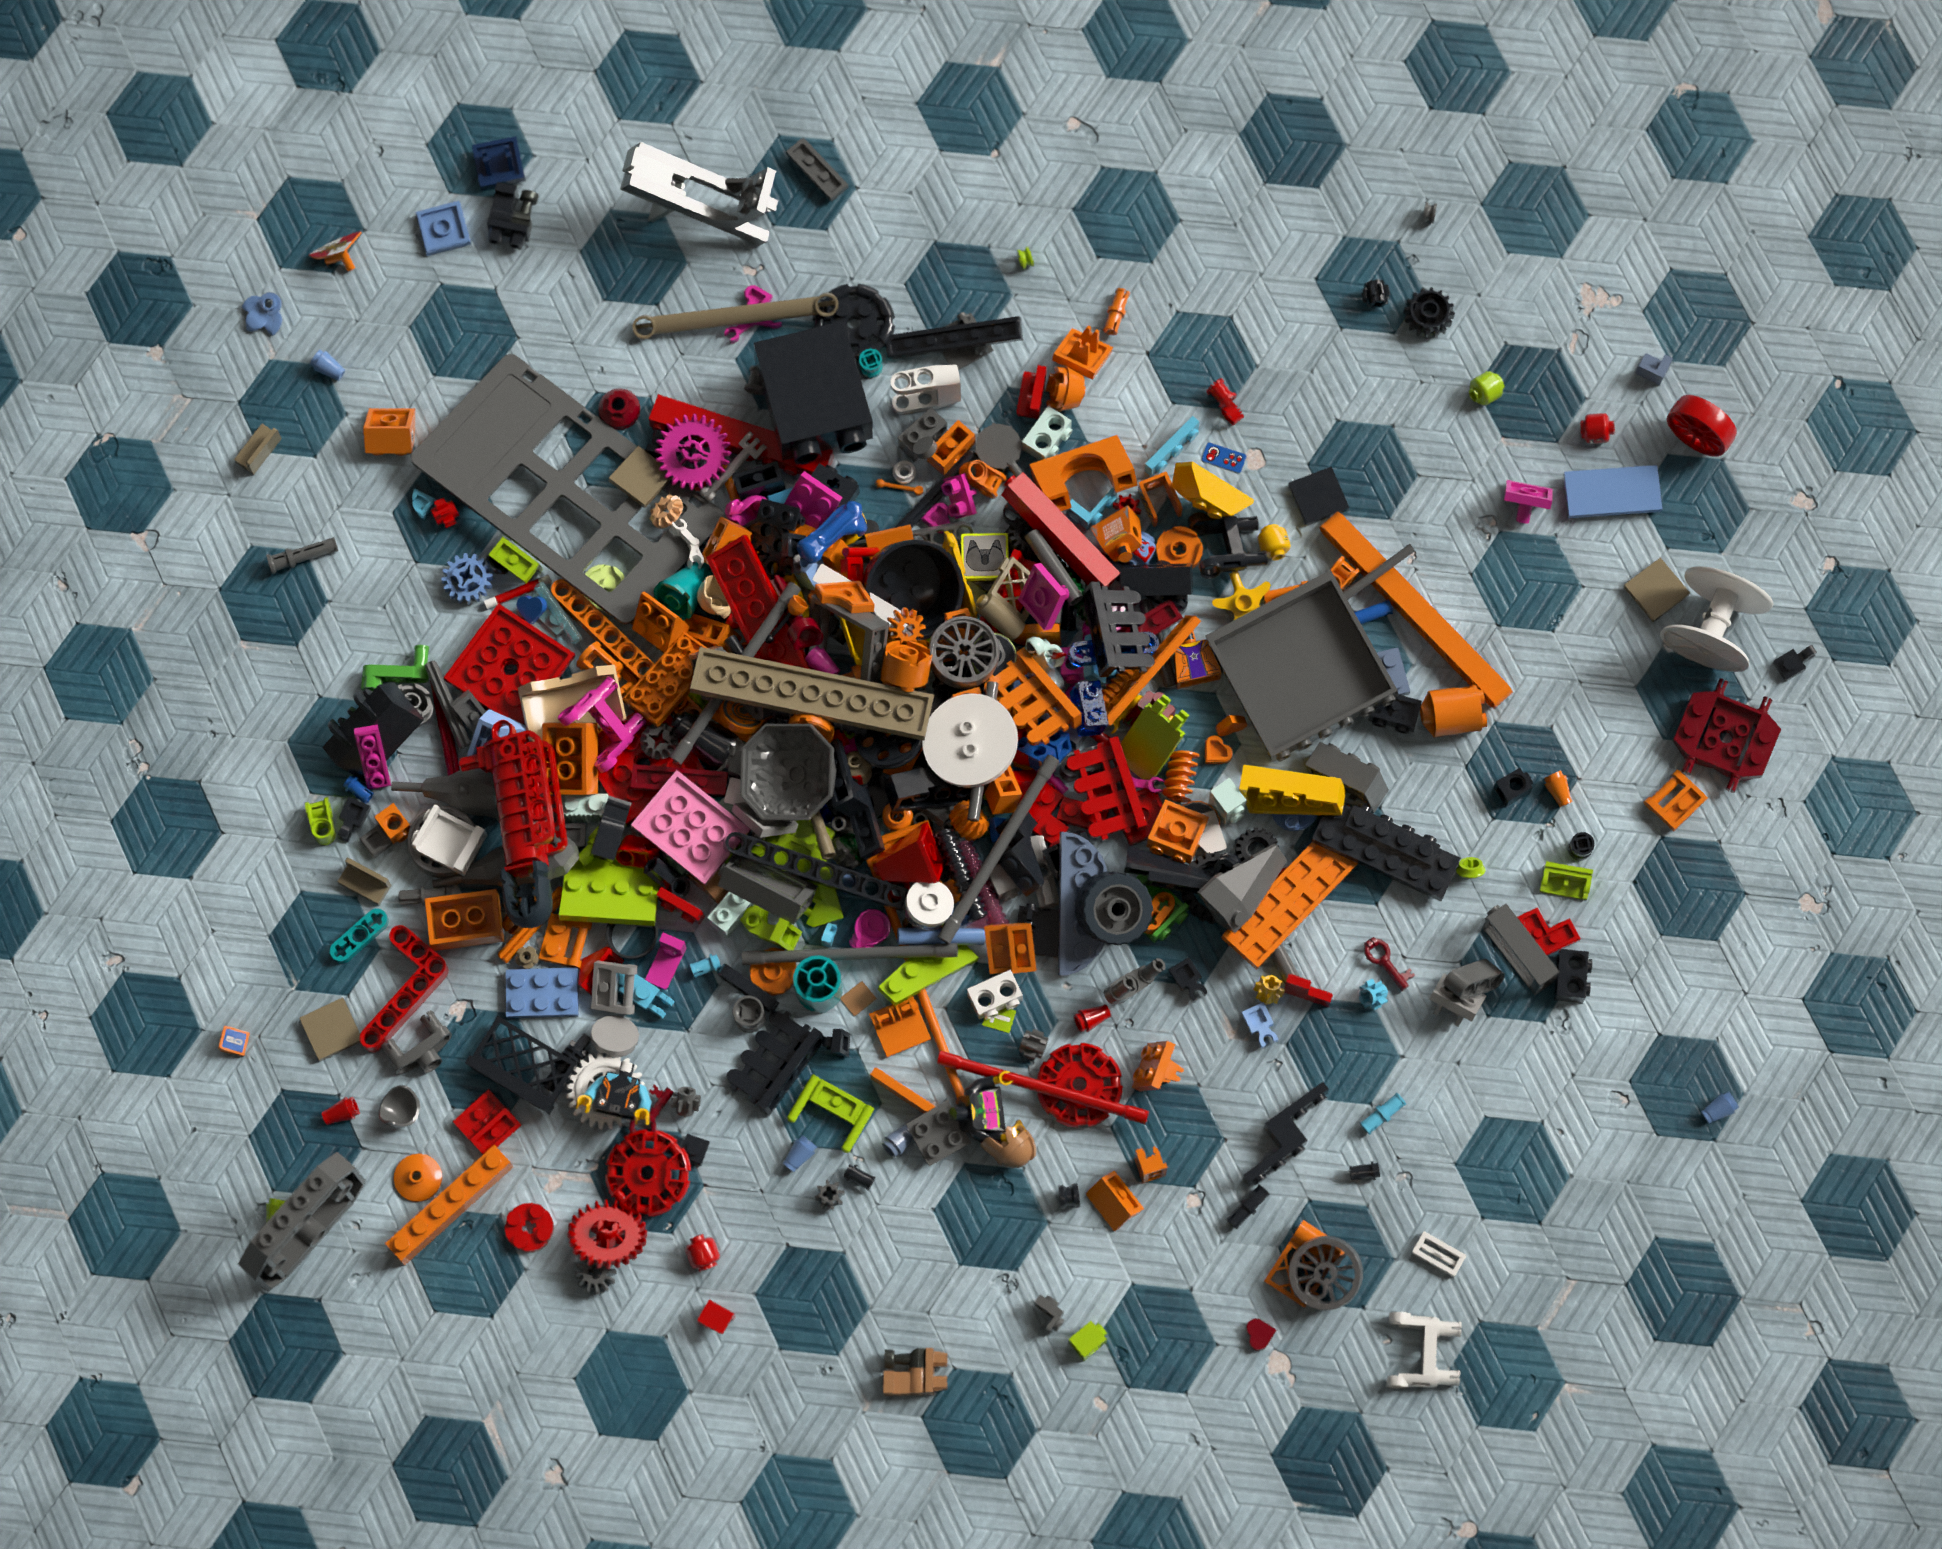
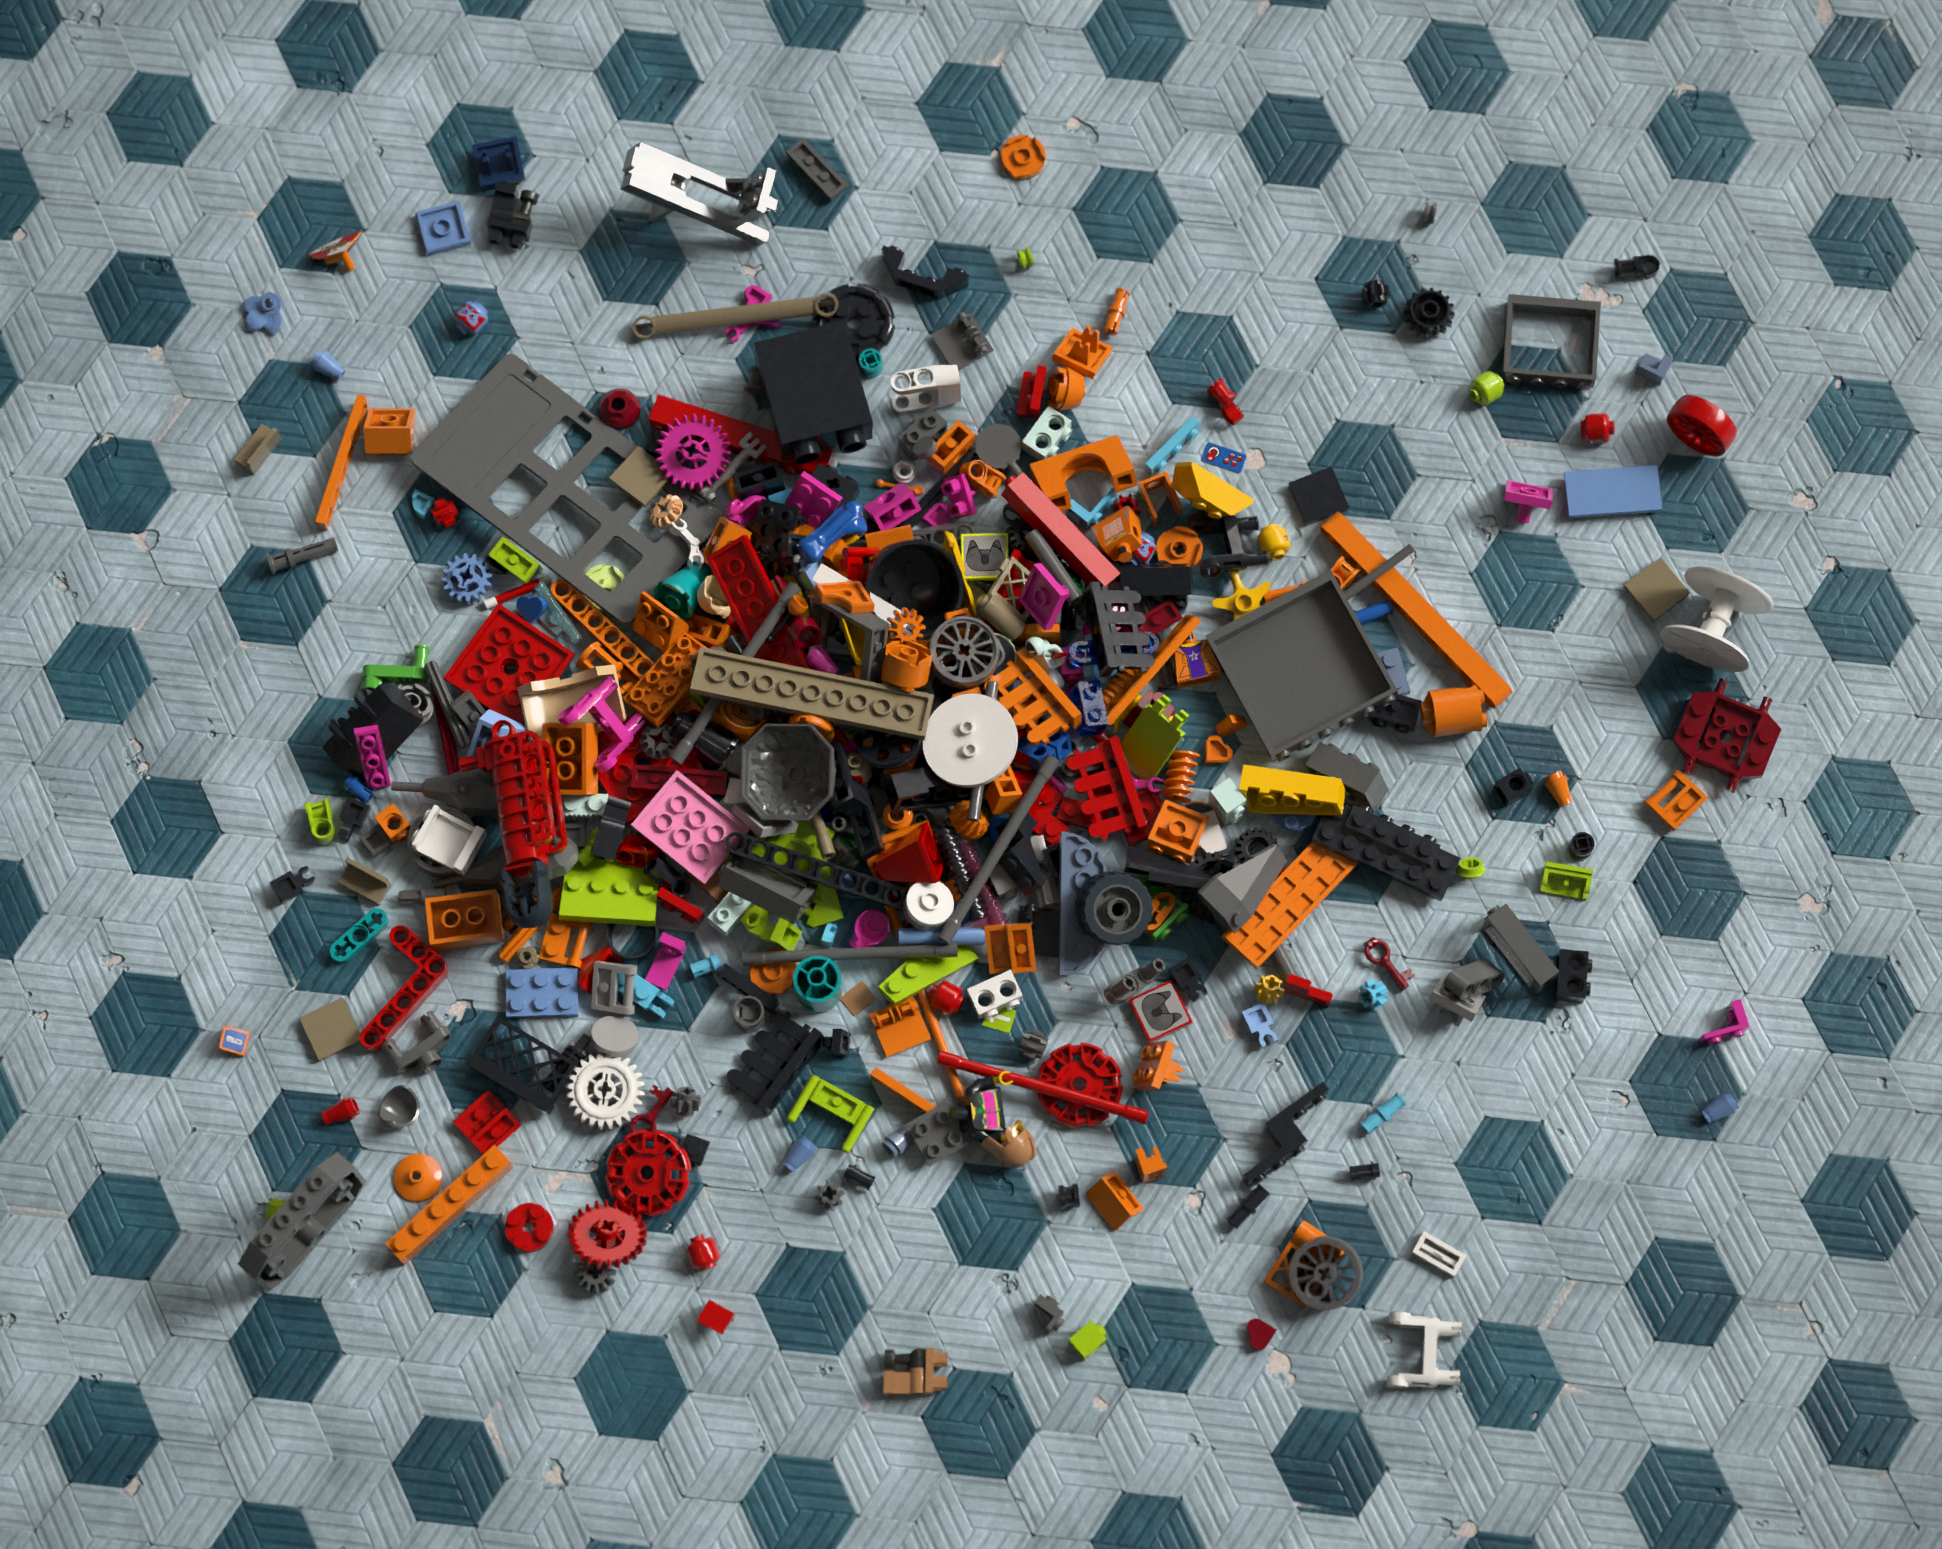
(289, 886): none -> black plate
(341, 463): none -> orange tile
(471, 318): none -> medium blue head
(618, 1095): torso -> none
(892, 507): none -> dark pink brick
(946, 998): none -> red head
(953, 280): none -> black slope
(954, 337): black tile -> none
(1023, 157): none -> orange tile
(1091, 1017): red cone -> none
(1160, 1011): none -> tile
(1551, 938): red tile -> none
(1552, 306): none -> dark grey window
(1634, 266): none -> black connector
(1736, 1016): none -> dark pink bracket
(1792, 664): black plate -> none

